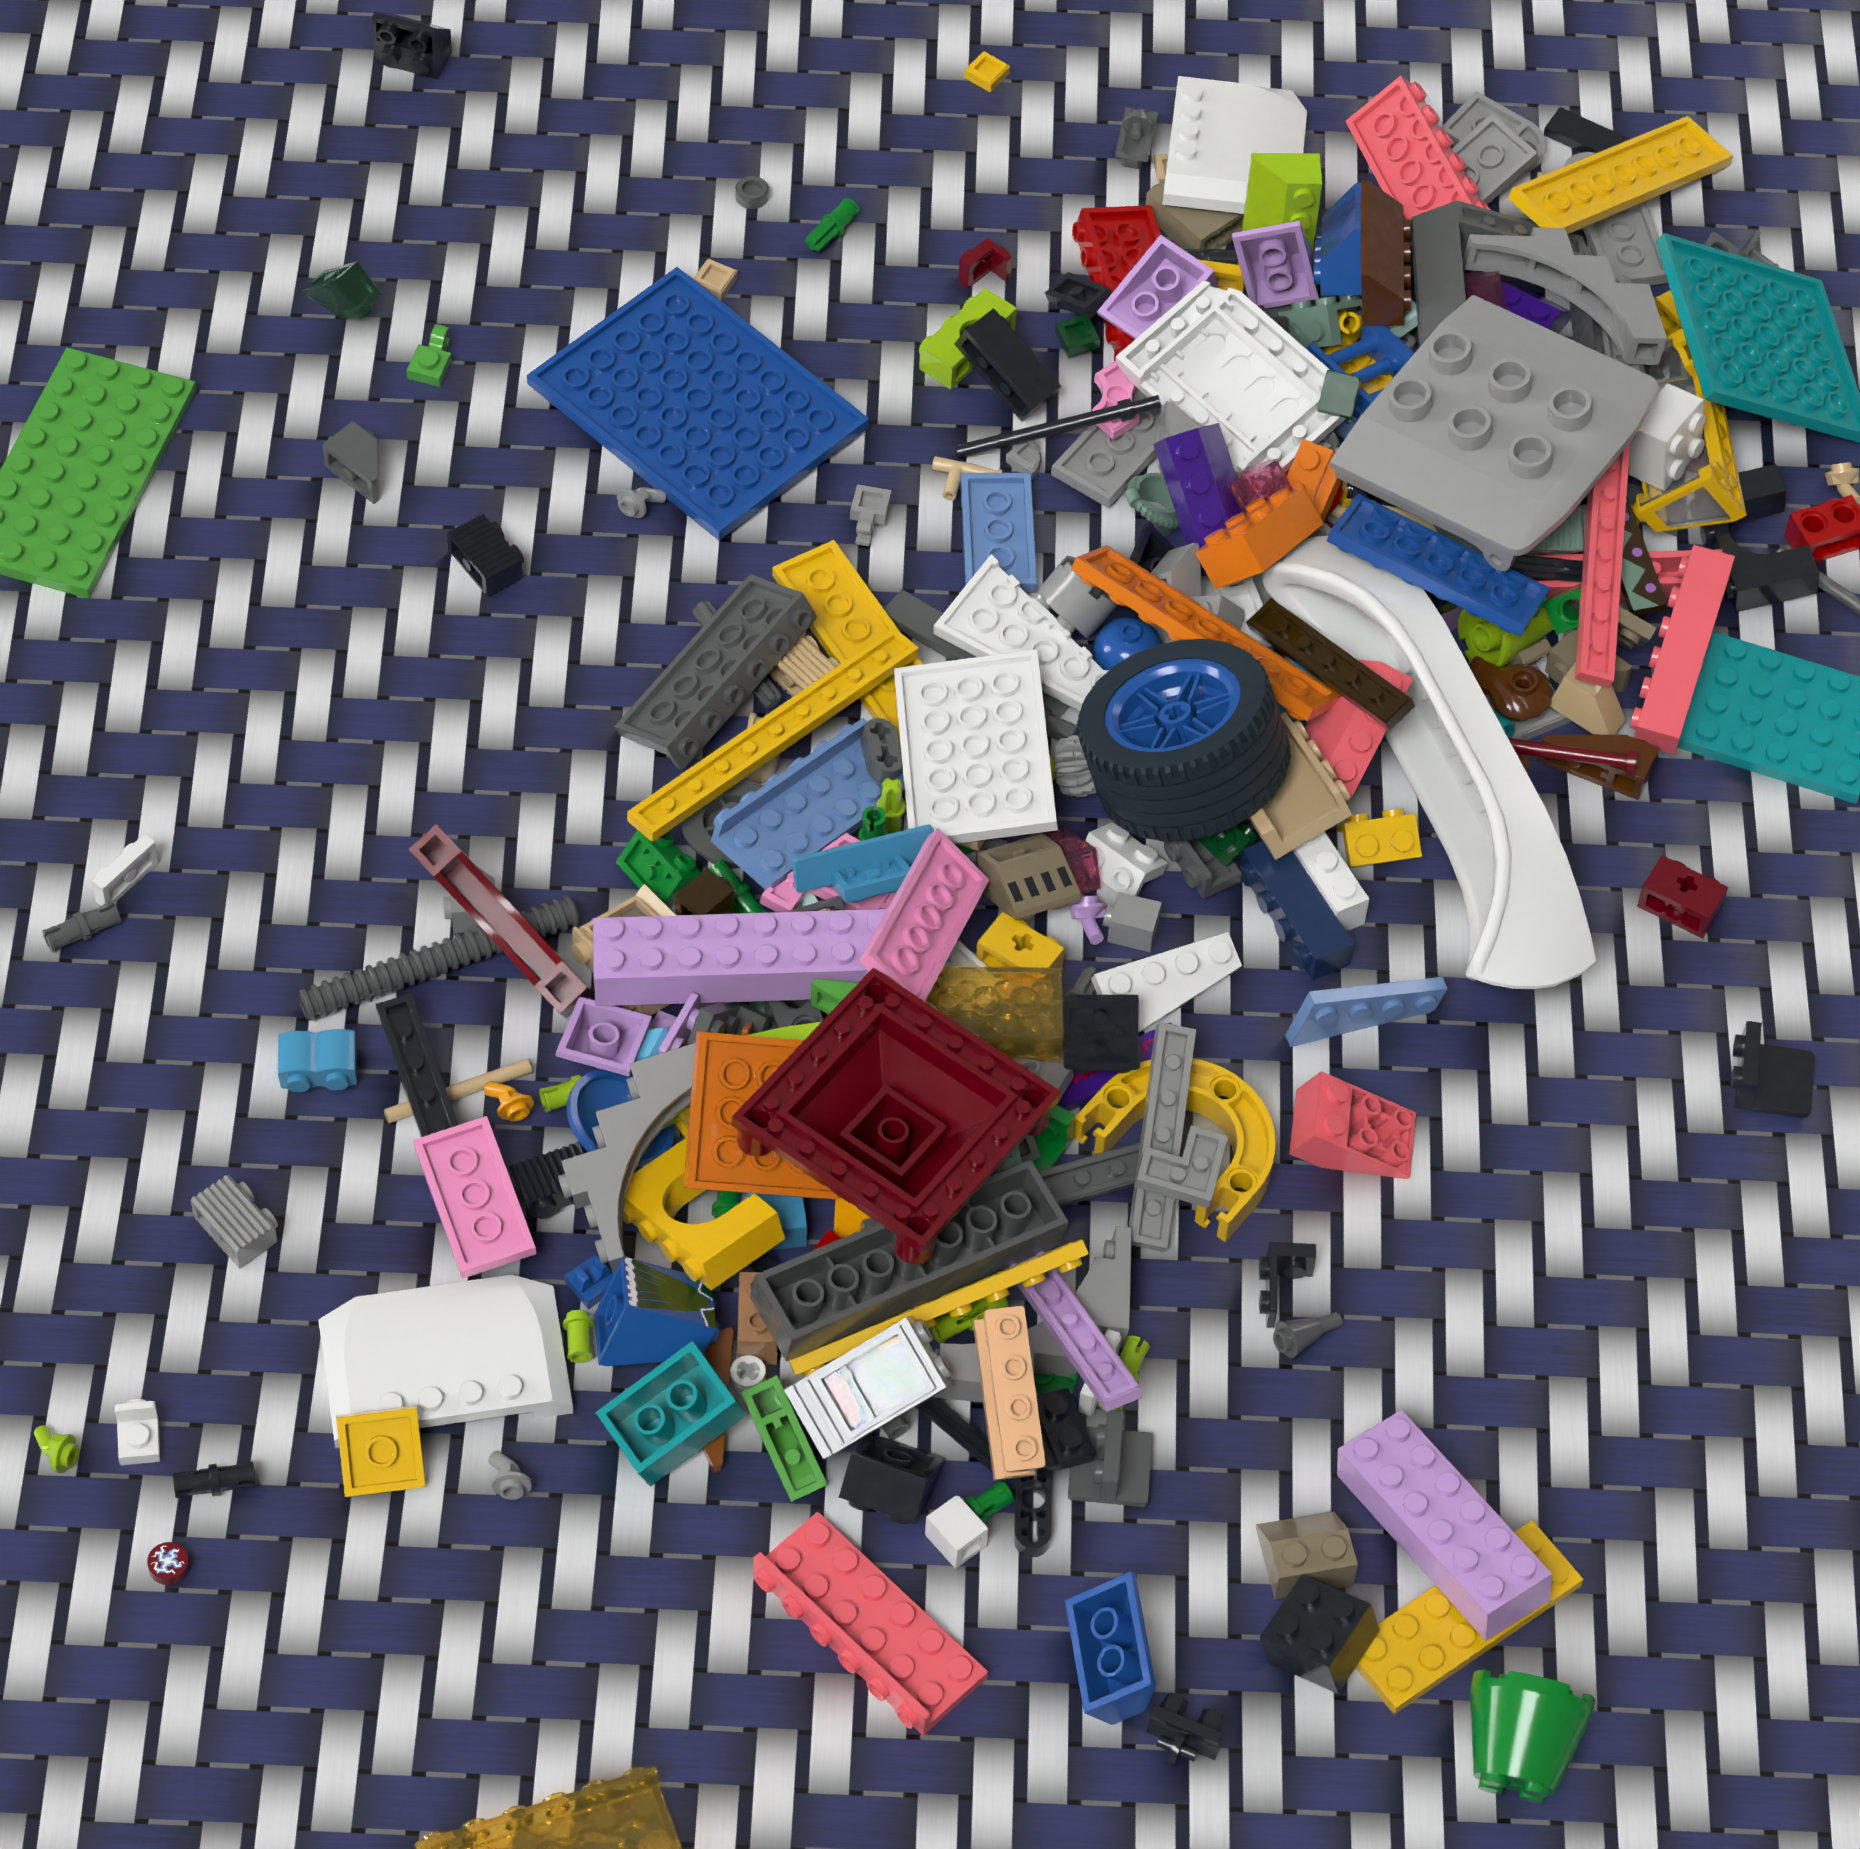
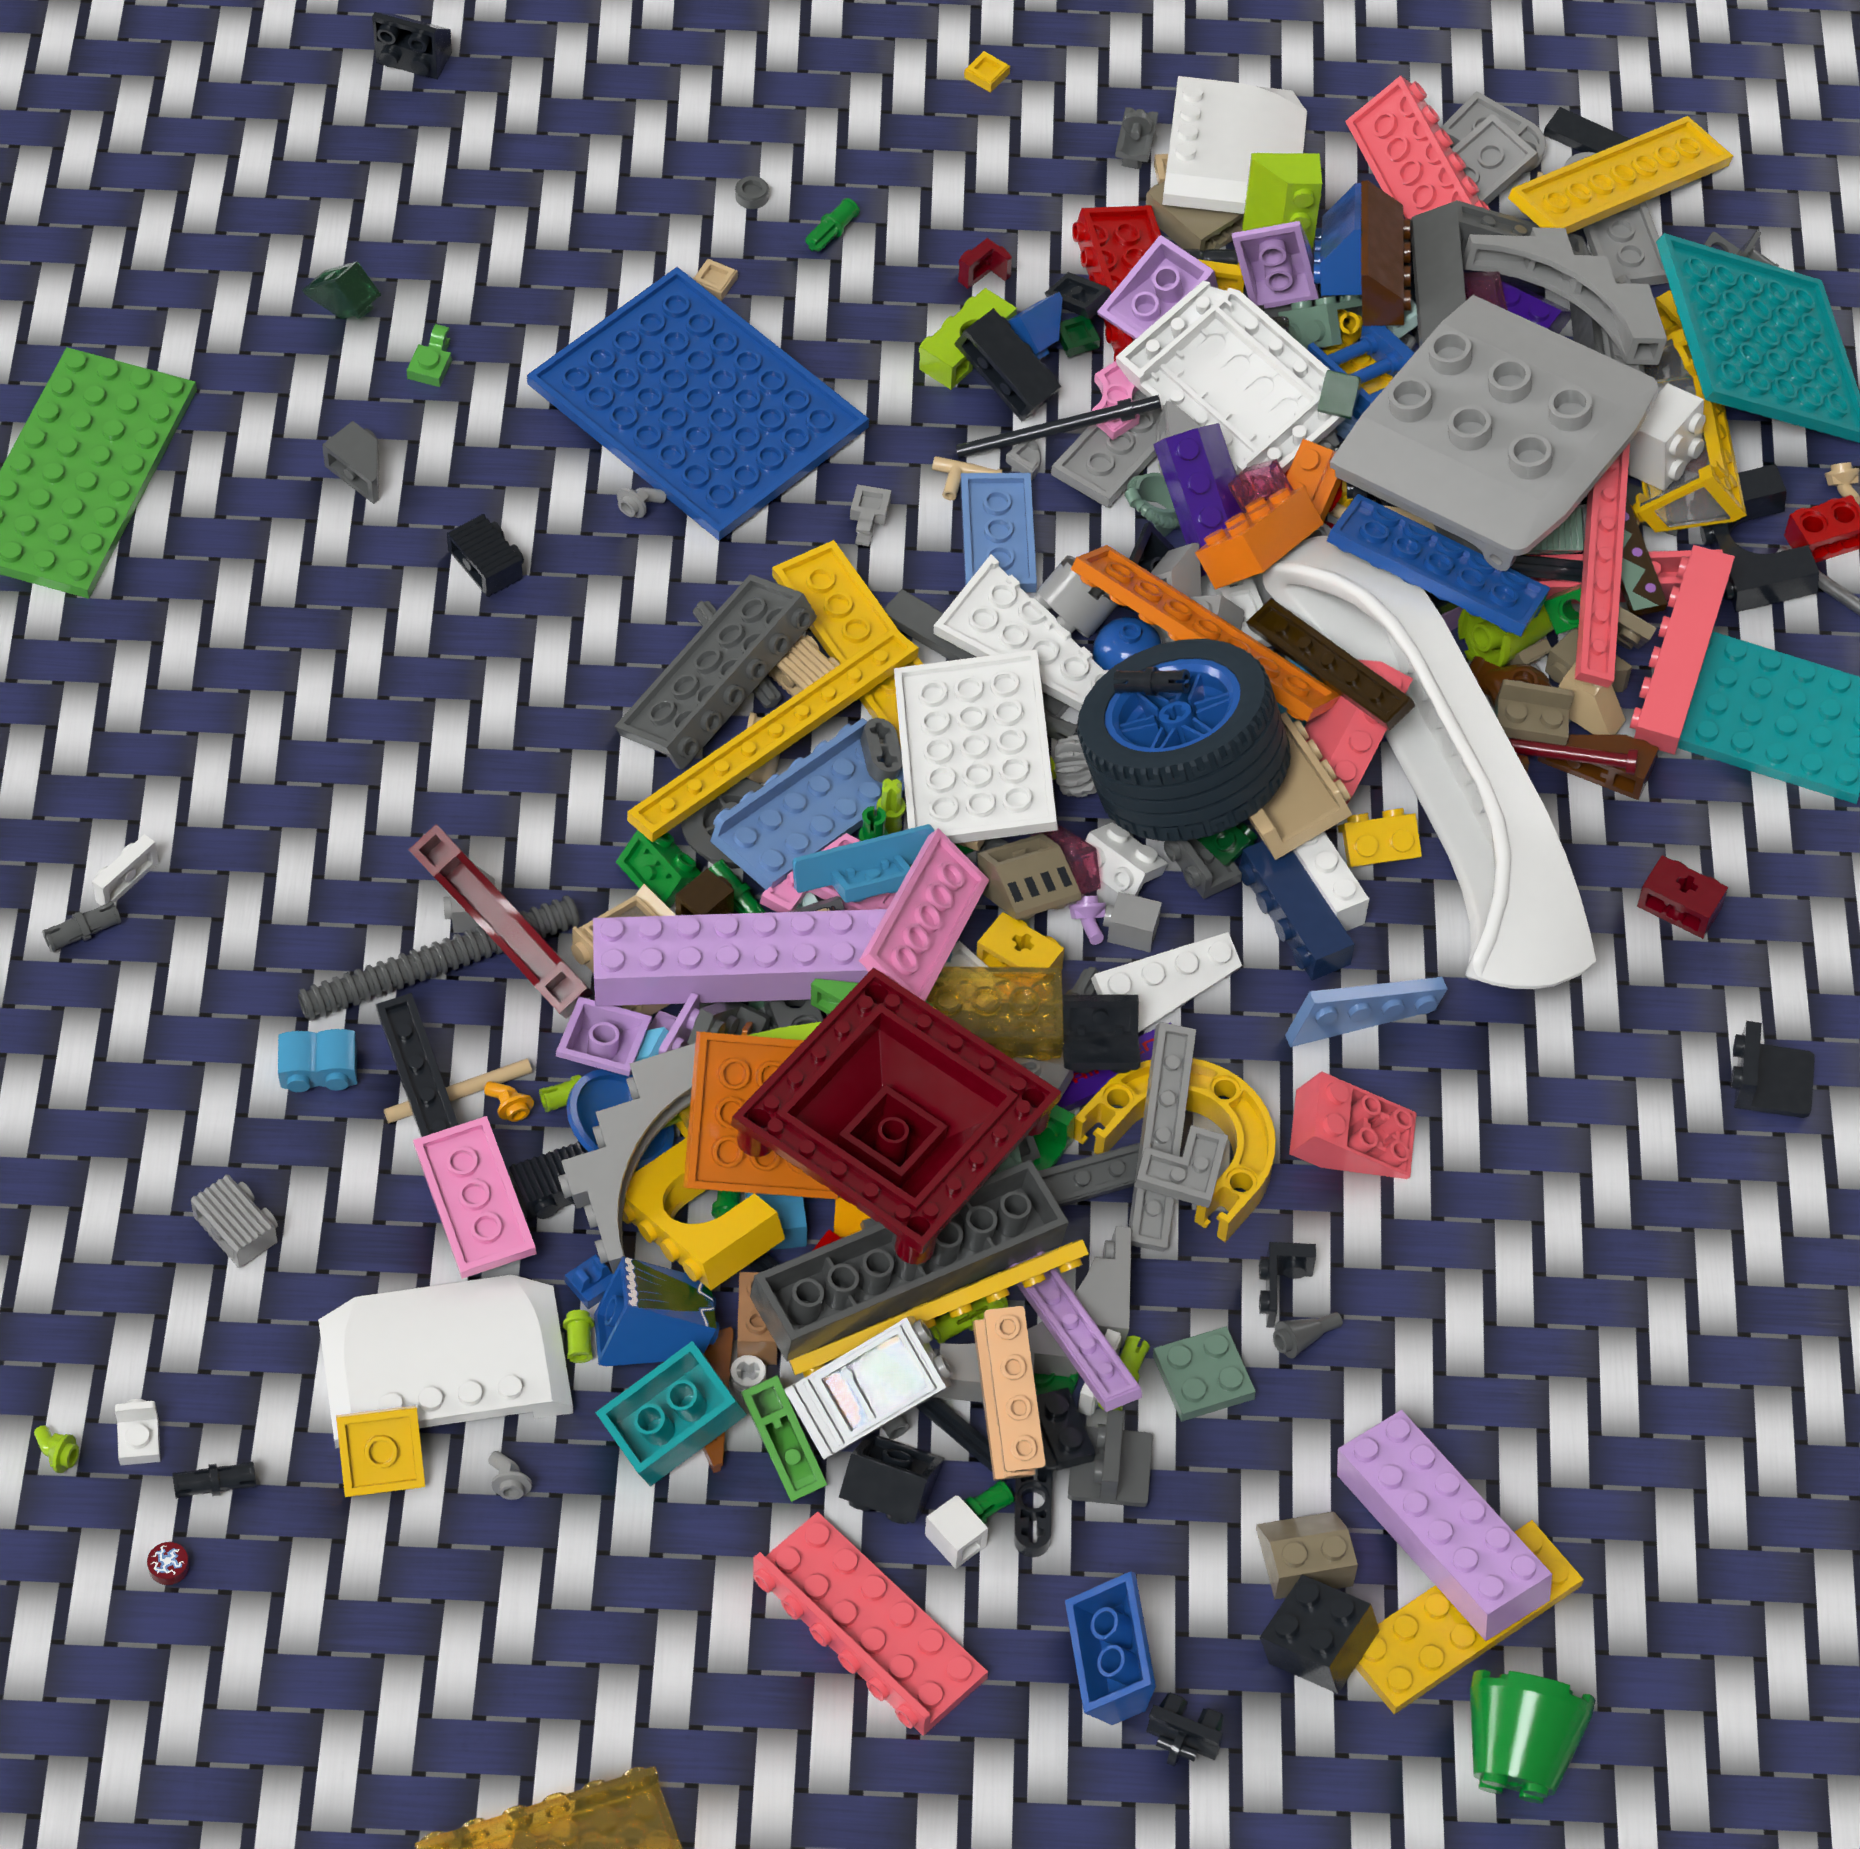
(1039, 324): none -> blue slope
(1152, 681): none -> black pin
(1203, 1373): none -> sand green plate
(1534, 711): none -> dark tan bracket

